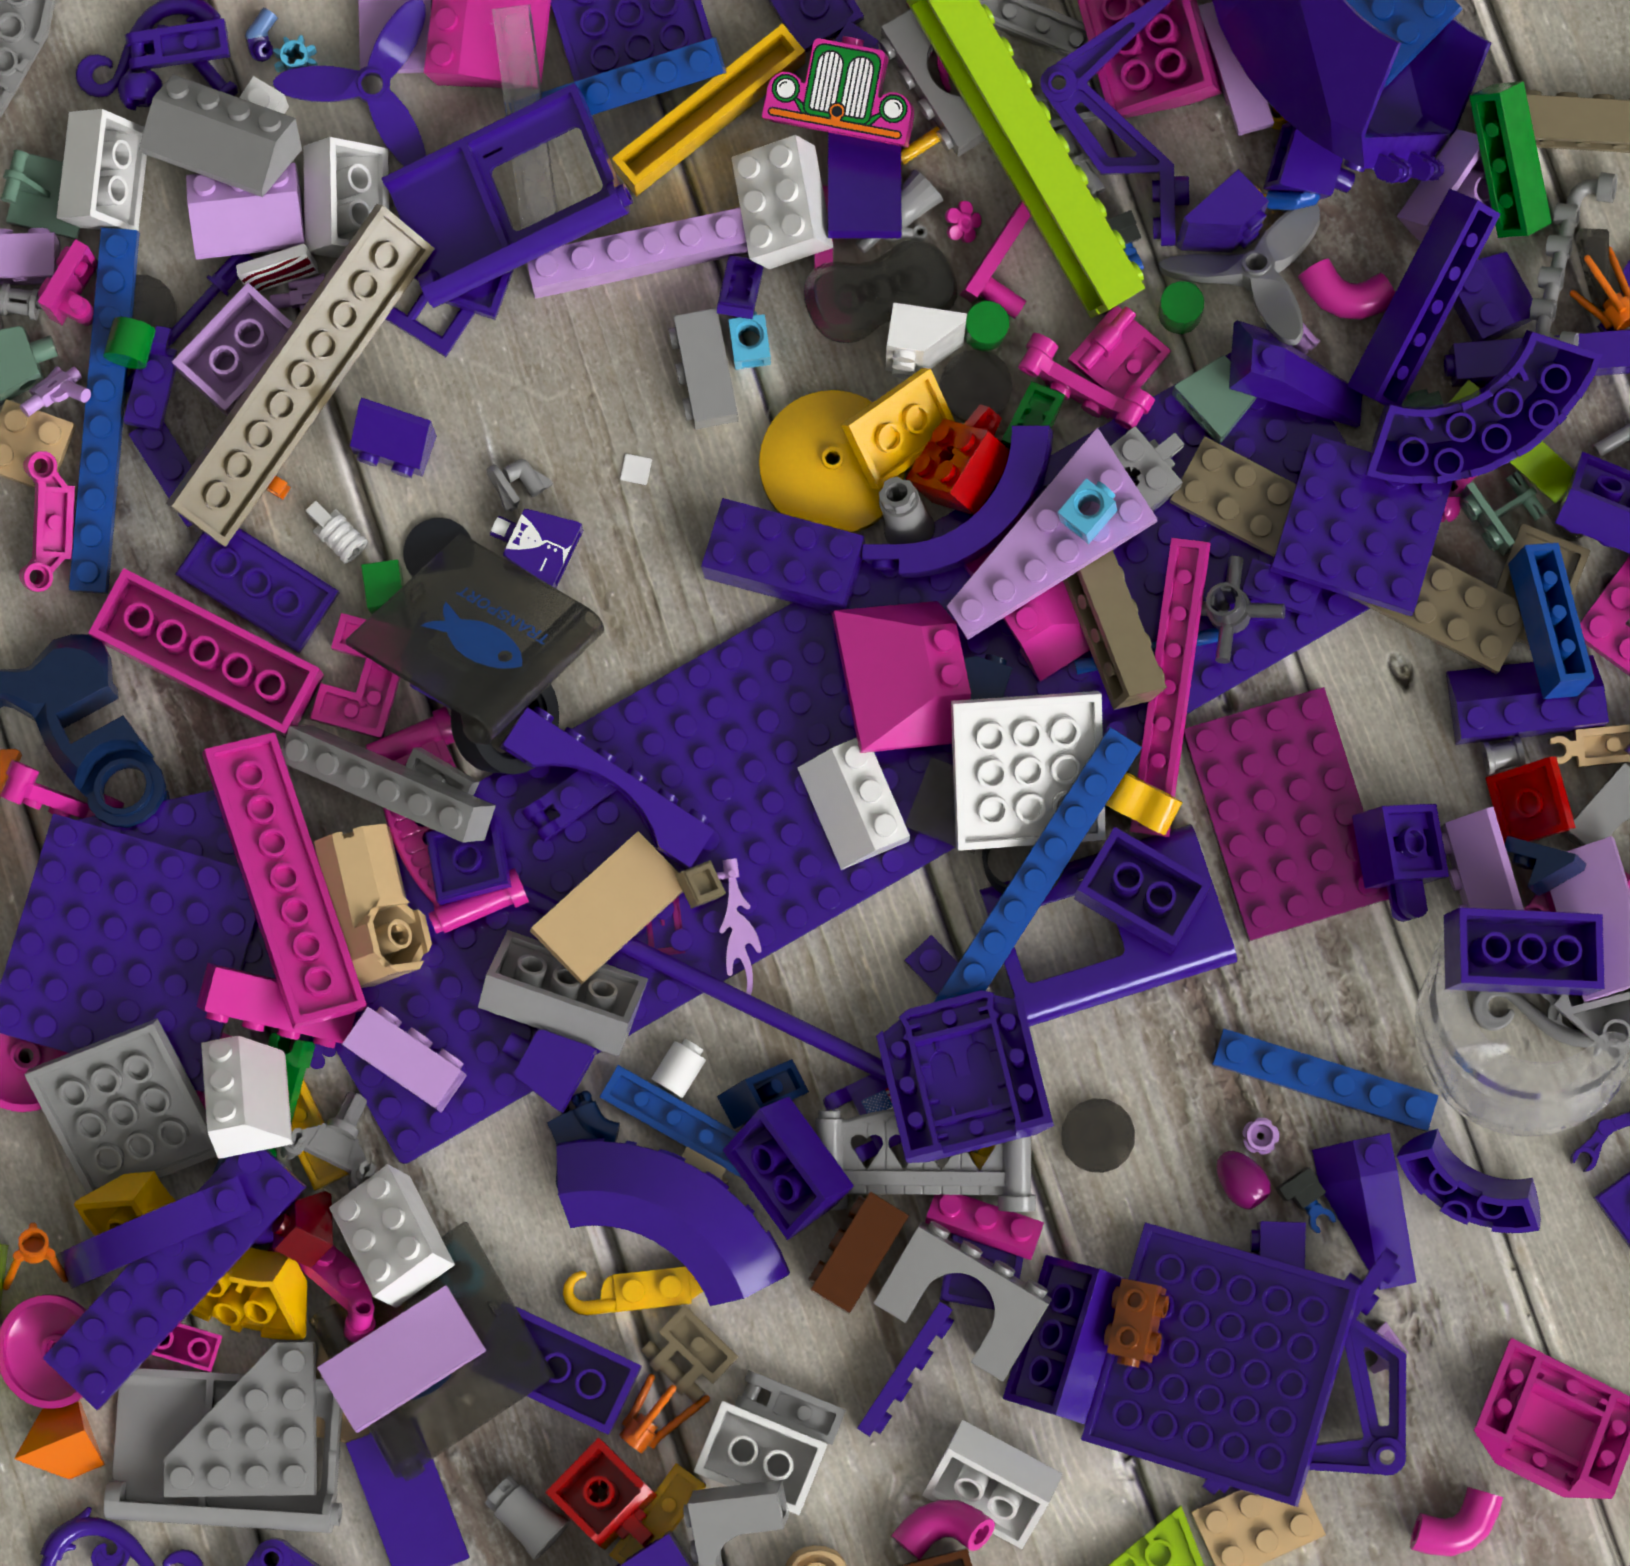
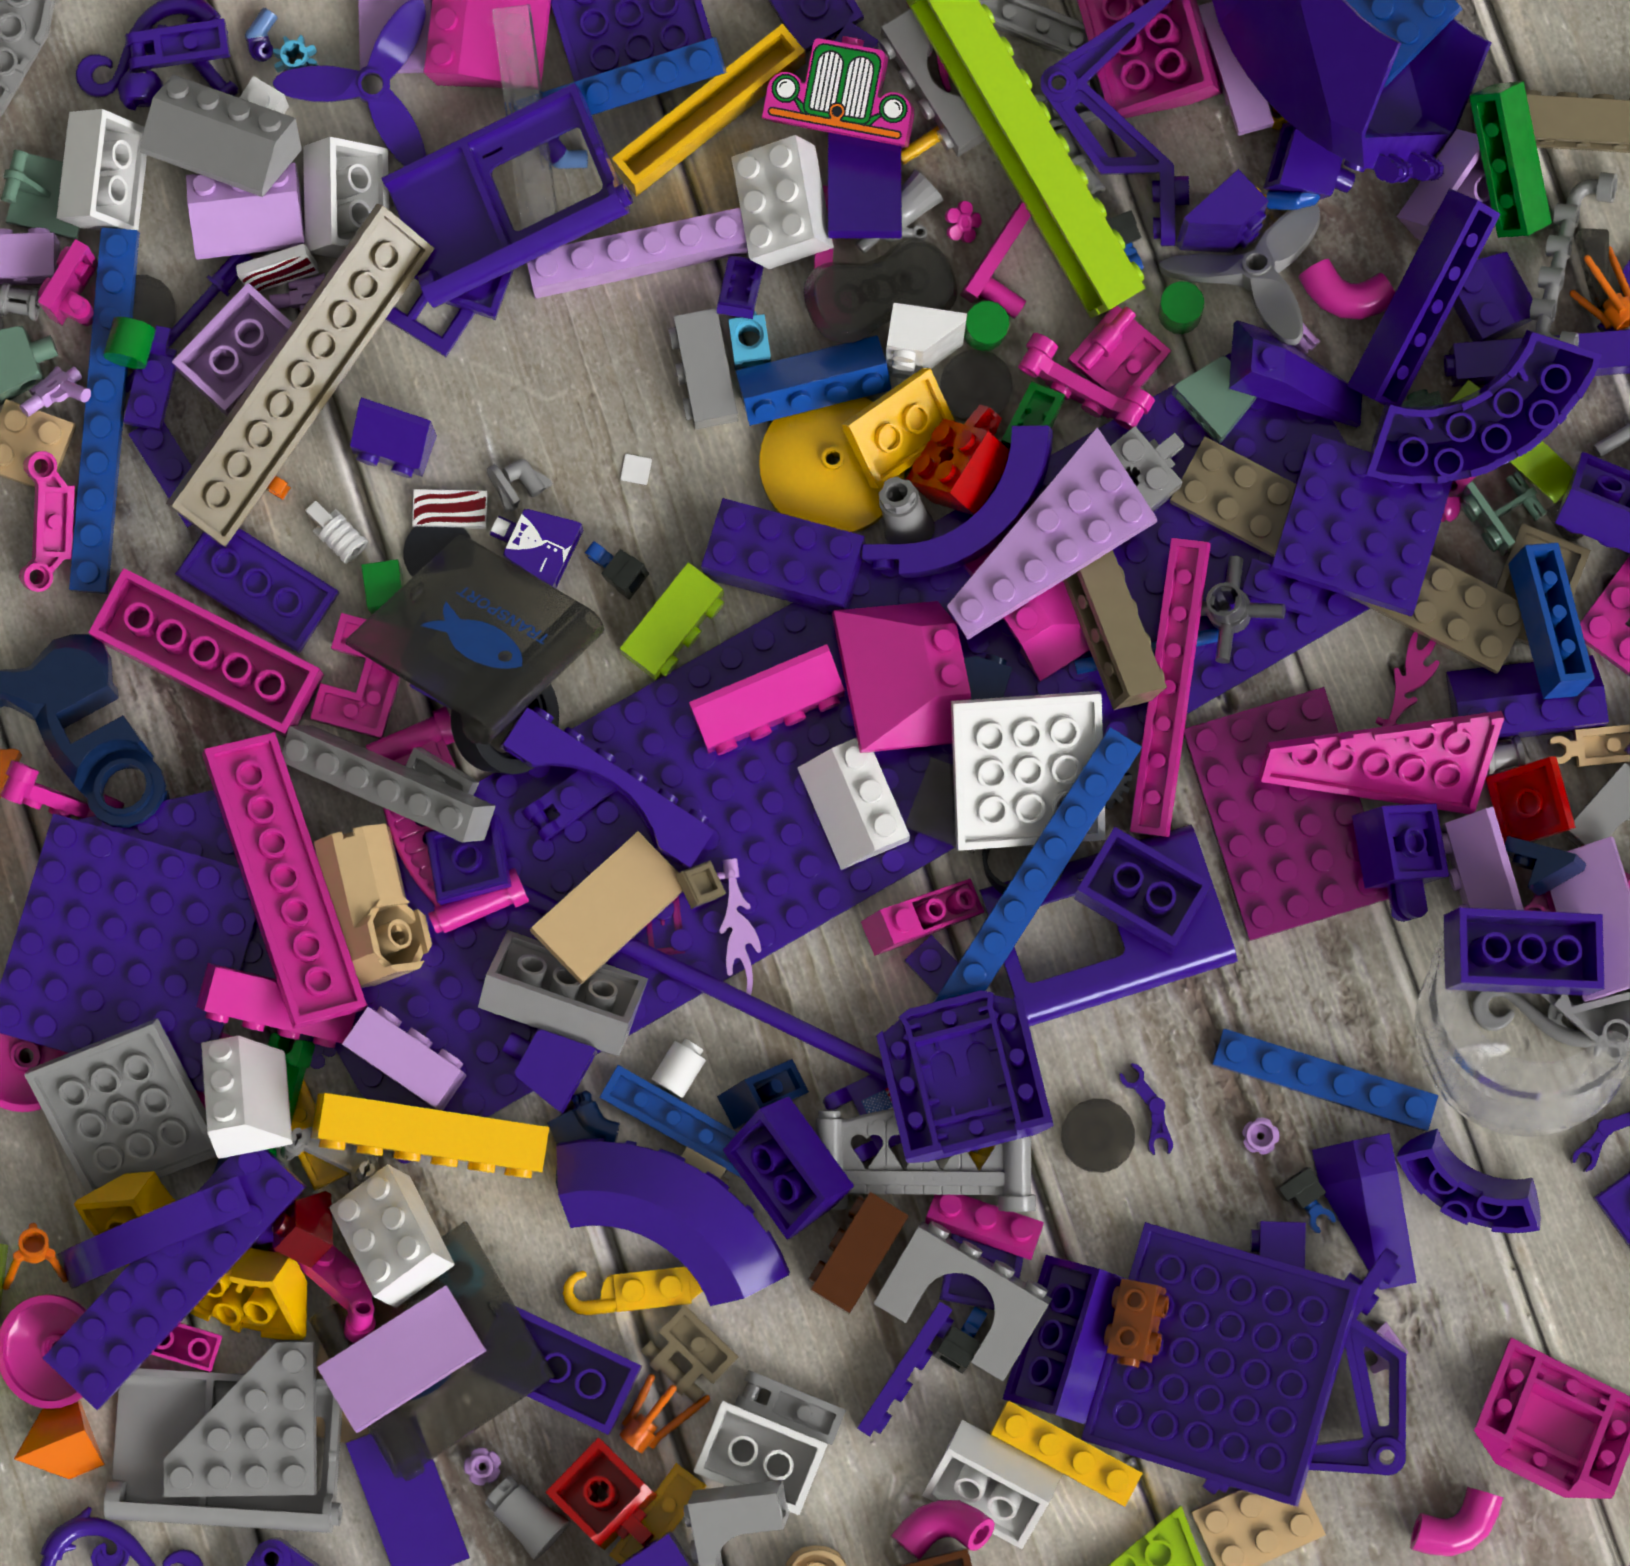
(429, 1132): none -> yellow brick
(450, 508): none -> tile
(479, 1456): none -> lavender plate
(564, 158): none -> medium blue arm
(620, 570): none -> pearl dark grey piece
(673, 622): none -> lime brick
(767, 700): none -> dark pink slope
(813, 380): none -> blue brick
(921, 916): none -> dark pink slope
(959, 1345): none -> pearl dark grey piece
(1066, 1453): none -> yellow brick
(1088, 526): medium azure brick -> none
(1144, 803): yellow axle -> none
(1156, 1107): none -> dark purple piece
(1242, 1179): magenta animal -> none
(1401, 764): none -> dark pink wing
(1415, 677): none -> dark pink piece

